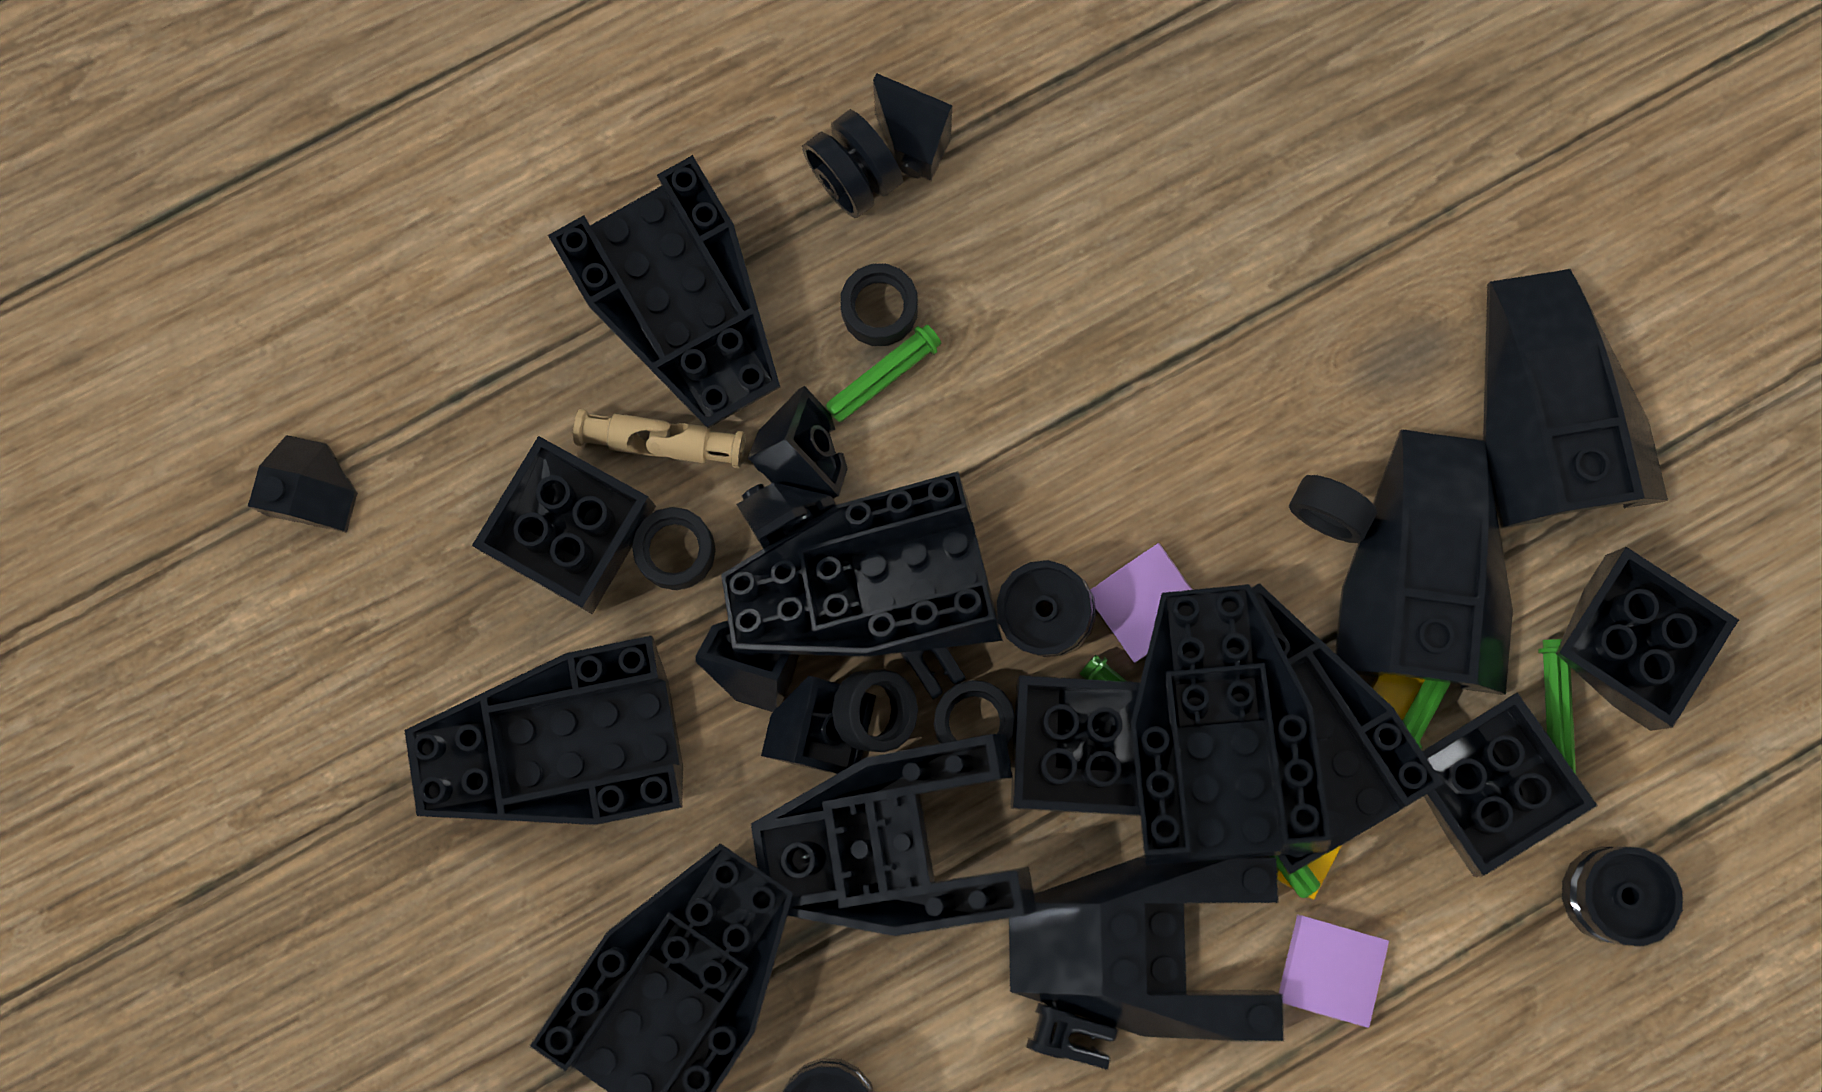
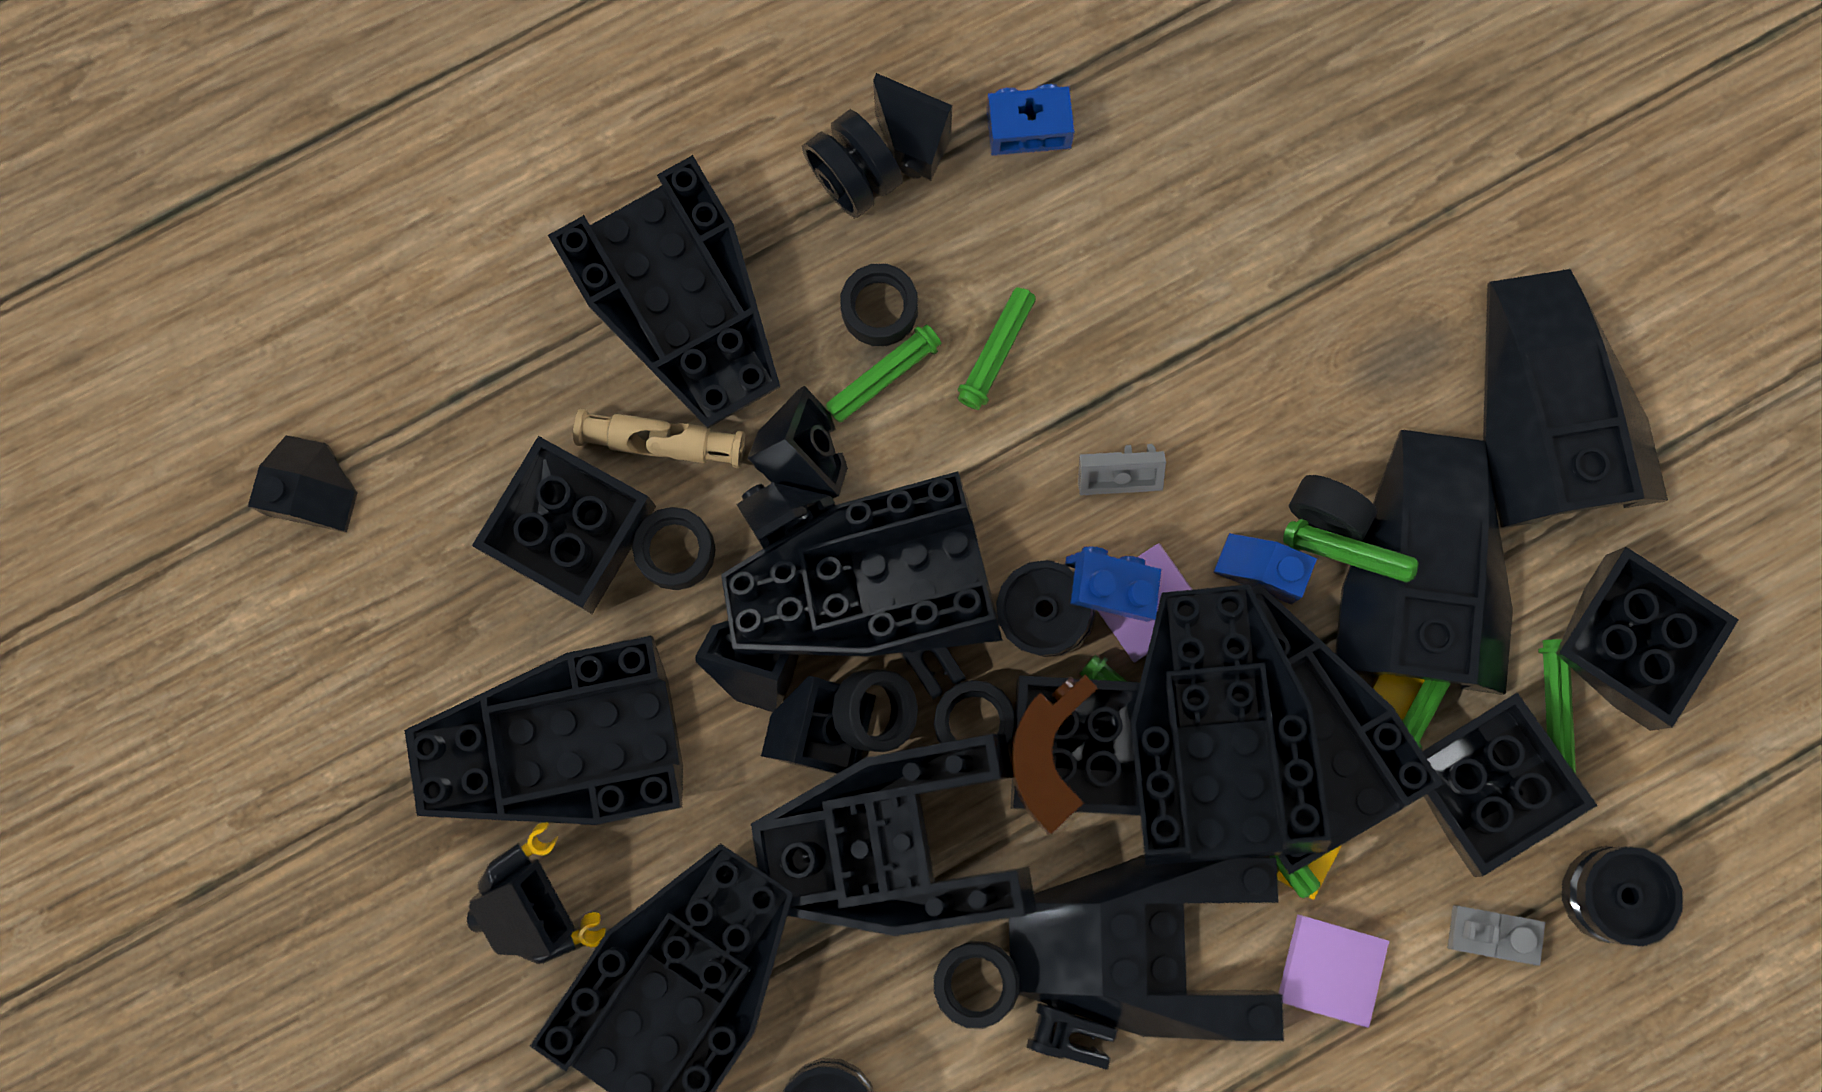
(522, 910): none -> black torso
(945, 996): none -> black tyre
(996, 349): none -> bright green axle
(1032, 764): none -> reddish brown arch
(1050, 124): none -> blue brick
(1114, 584): none -> blue bracket
(1121, 472): none -> light grey plate
(1270, 563): none -> blue slope
(1350, 551): none -> bright green axle
(1496, 935): none -> light grey plate

